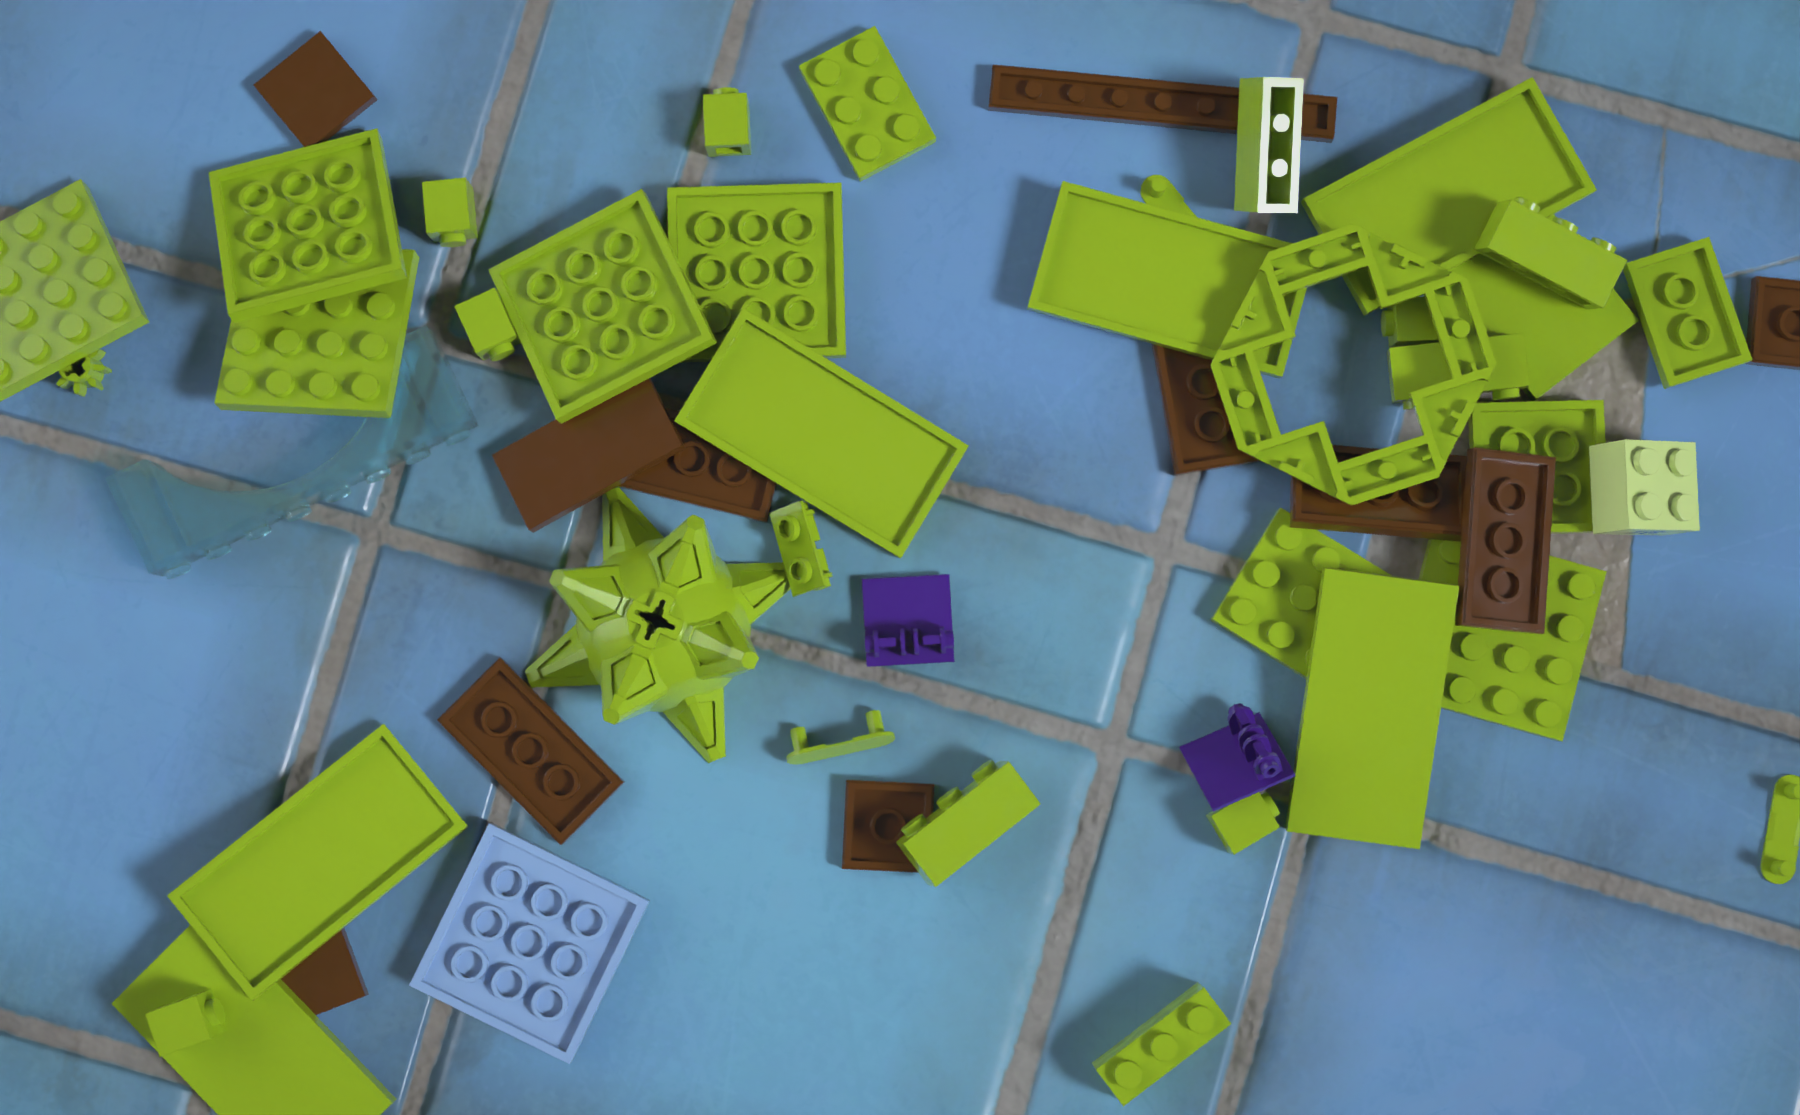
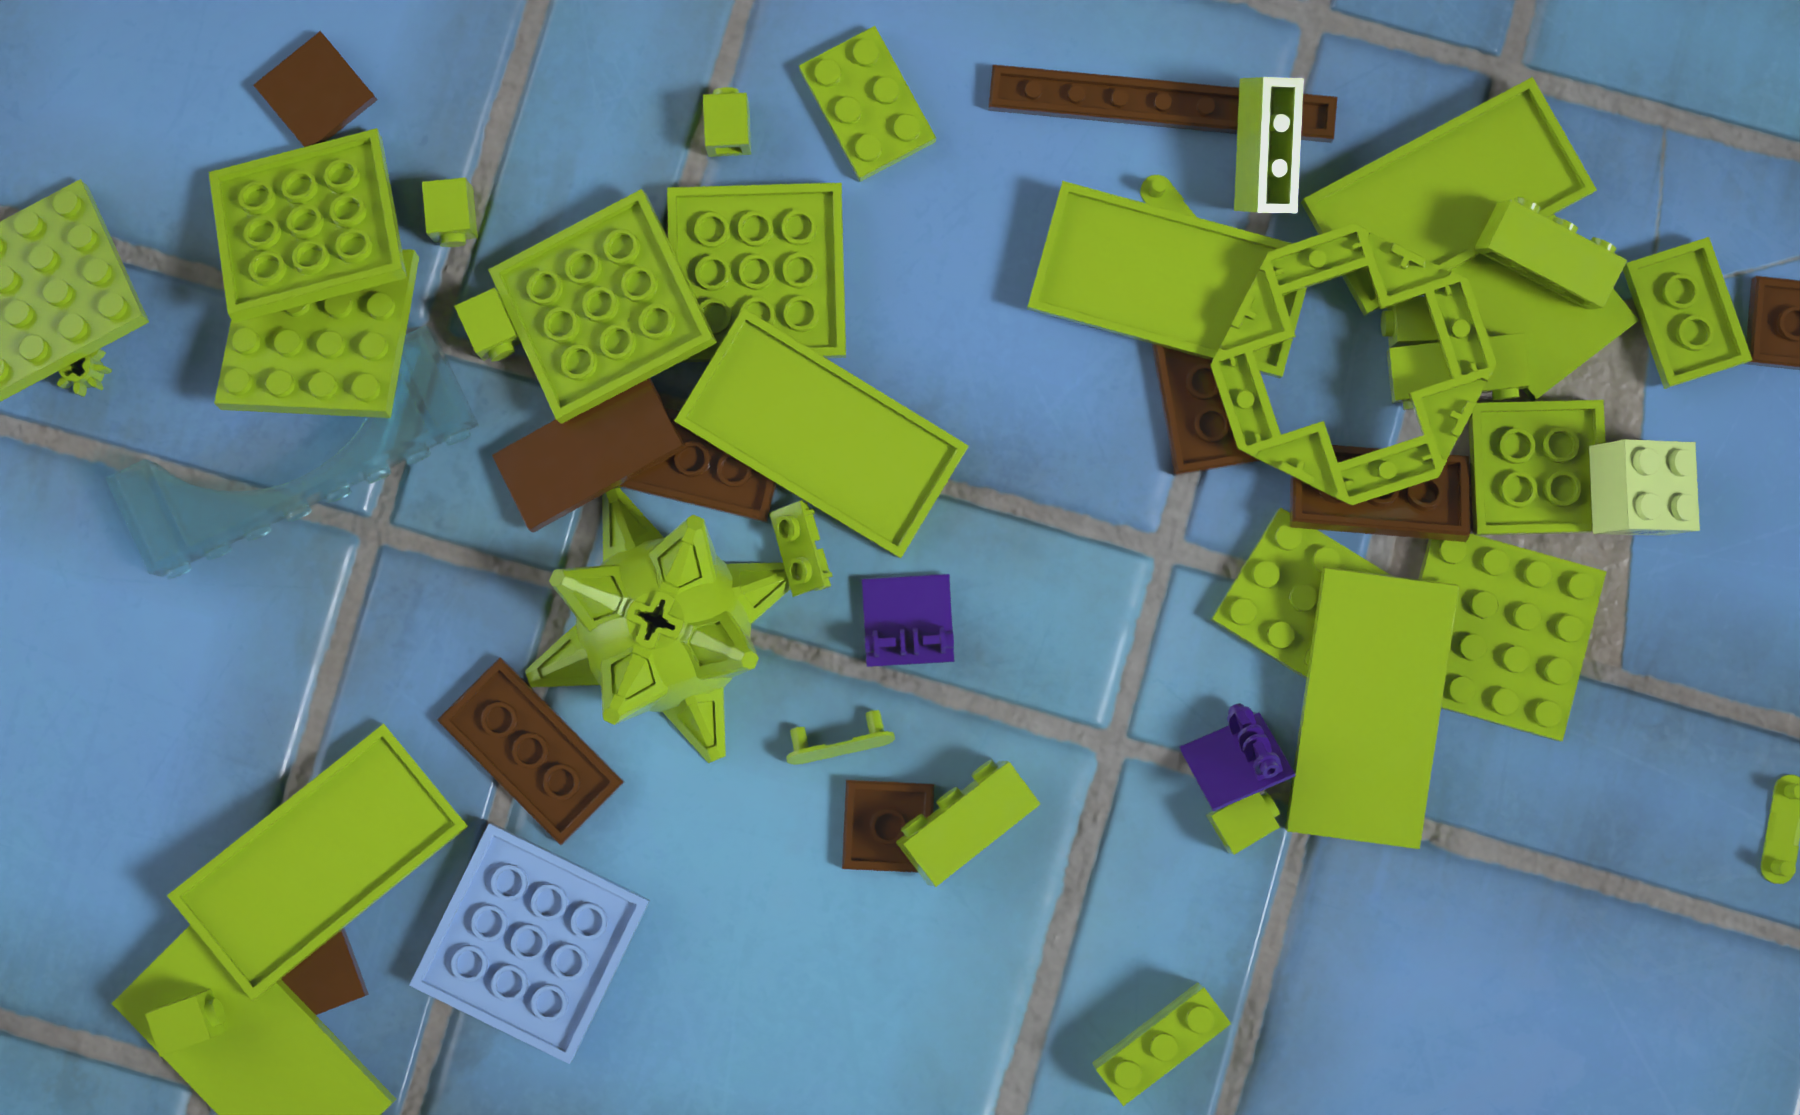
(1505, 541): reddish brown tile -> none

